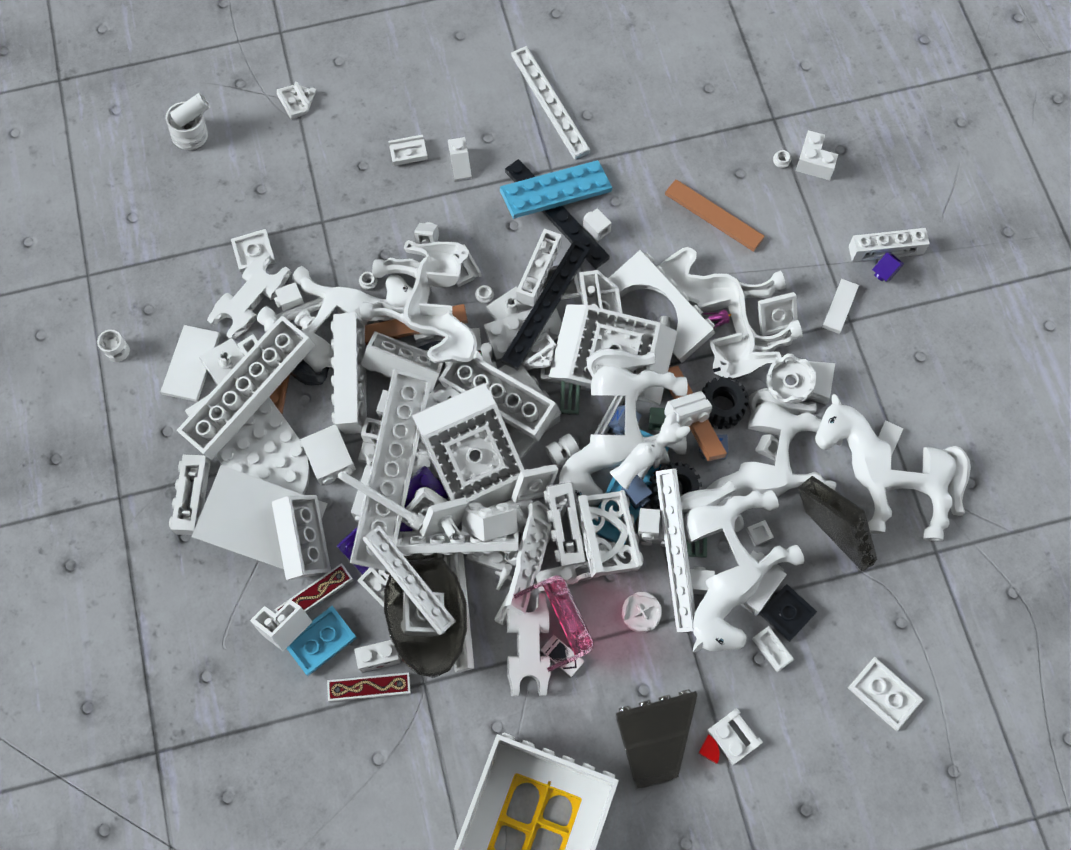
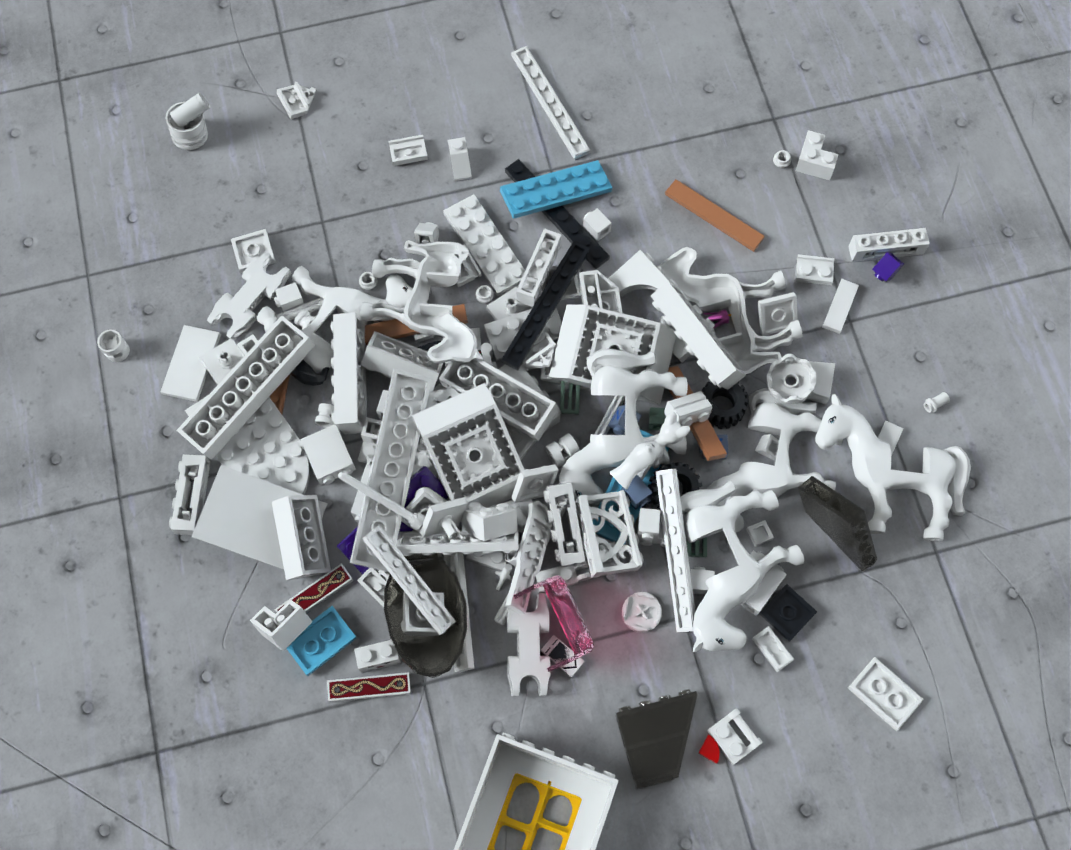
(324, 418): none -> white wheel
(485, 244): none -> white plate
(697, 335): none -> white brick
(814, 269): none -> white plate
(932, 404): none -> white pin

